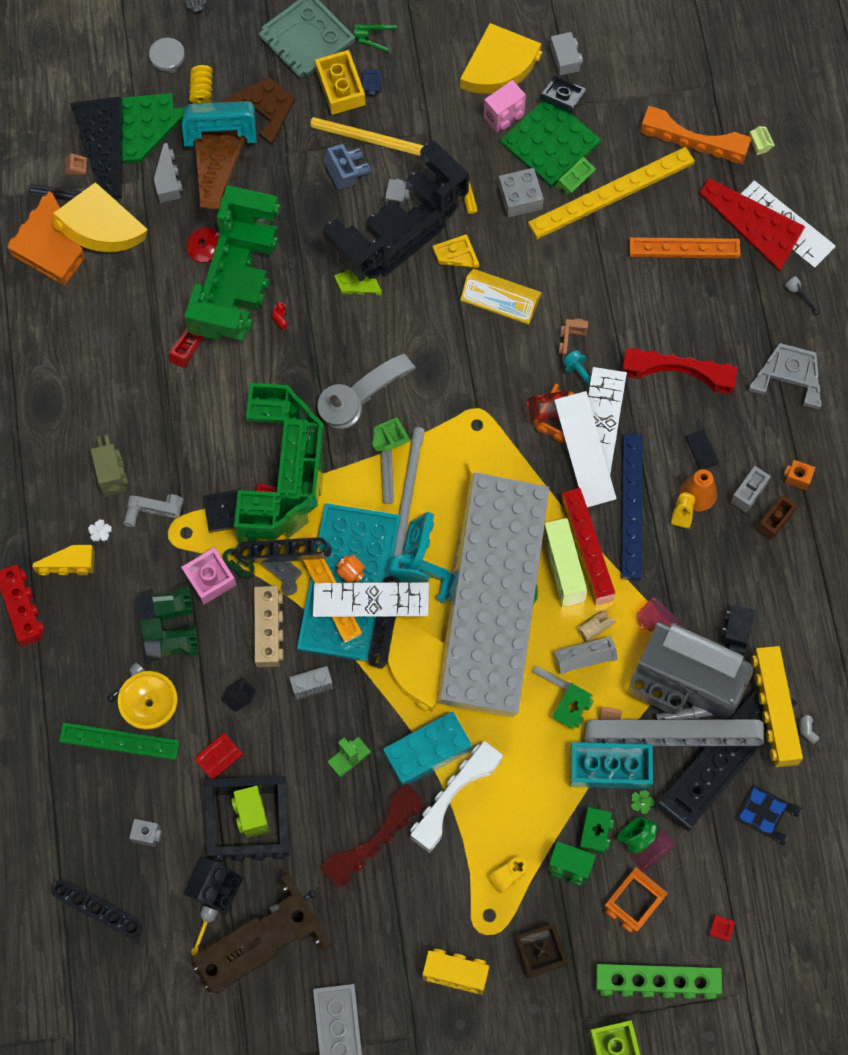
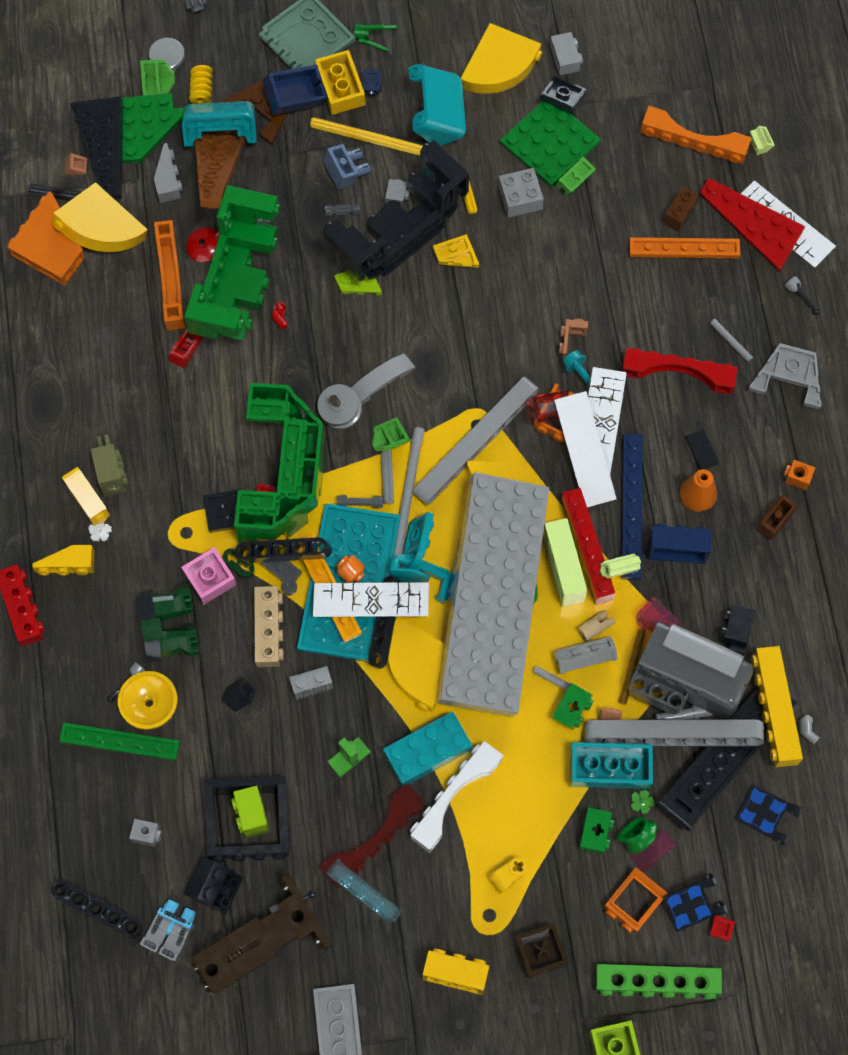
(85, 496): none -> slope
(136, 504): light grey beam -> none
(156, 77): none -> bright green slope
(169, 932): none -> hips
(170, 275): none -> orange arch
(207, 915): hinge -> none
(218, 756): red plate -> none
(294, 89): none -> dark blue piece
(342, 209): none -> dark grey axle
(363, 891): none -> clear light blue brick
(376, 501): none -> dark grey bar
(443, 105): none -> teal windscreen
(475, 441): none -> light grey beam
(500, 296): yellow slope -> none
(504, 106): bright pink brick -> none
(570, 864): green brick -> none
(611, 193): yellow plate -> none
(620, 566): none -> yellowish green axle
(632, 666): none -> pearl gold bar
(679, 544): none -> dark blue piece
(681, 209): none -> reddish brown brick
(683, 511): yellow piece -> none
(690, 903): none -> black flag
(731, 340): none -> light grey bar
(750, 489): light grey brick -> none

